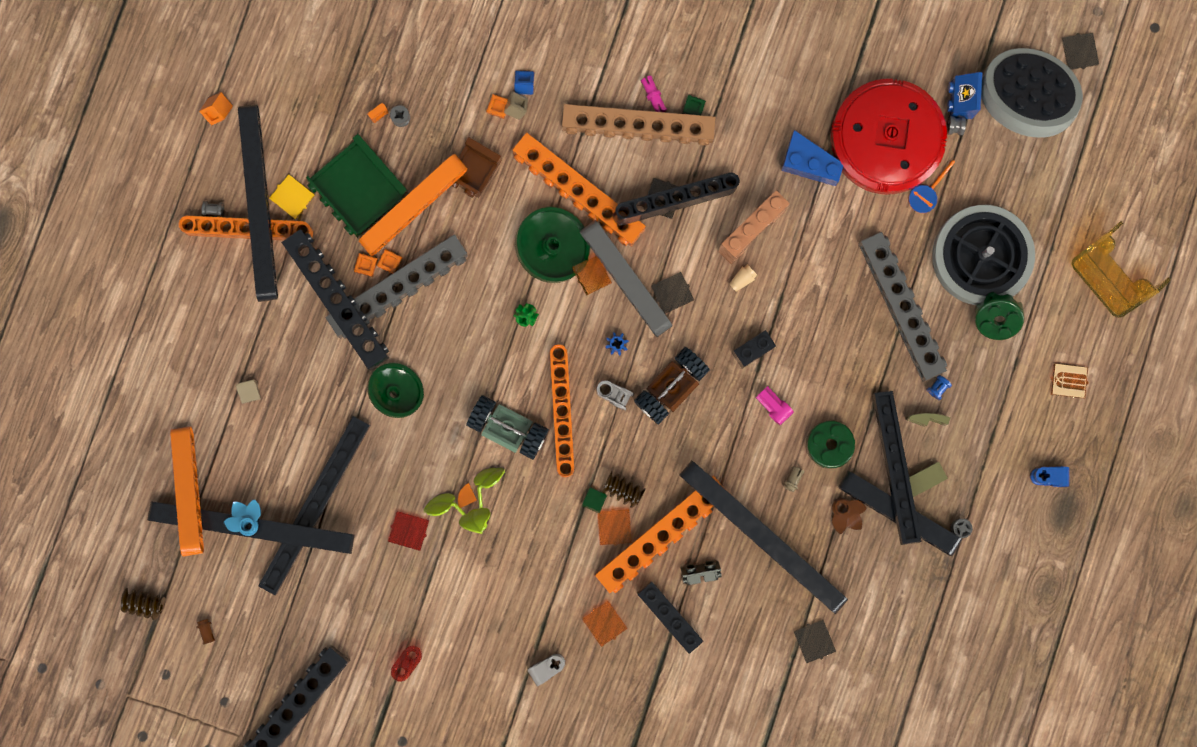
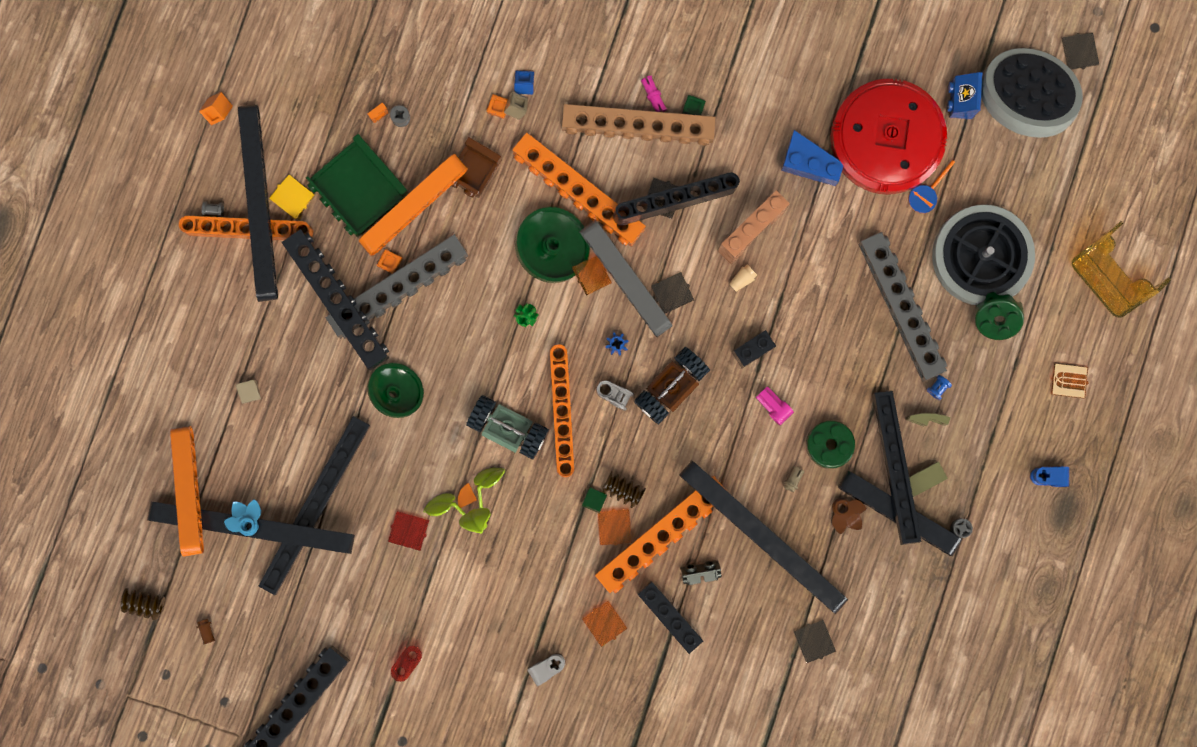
(365, 265): orange tile -> none
(956, 125): dark grey wheel -> none

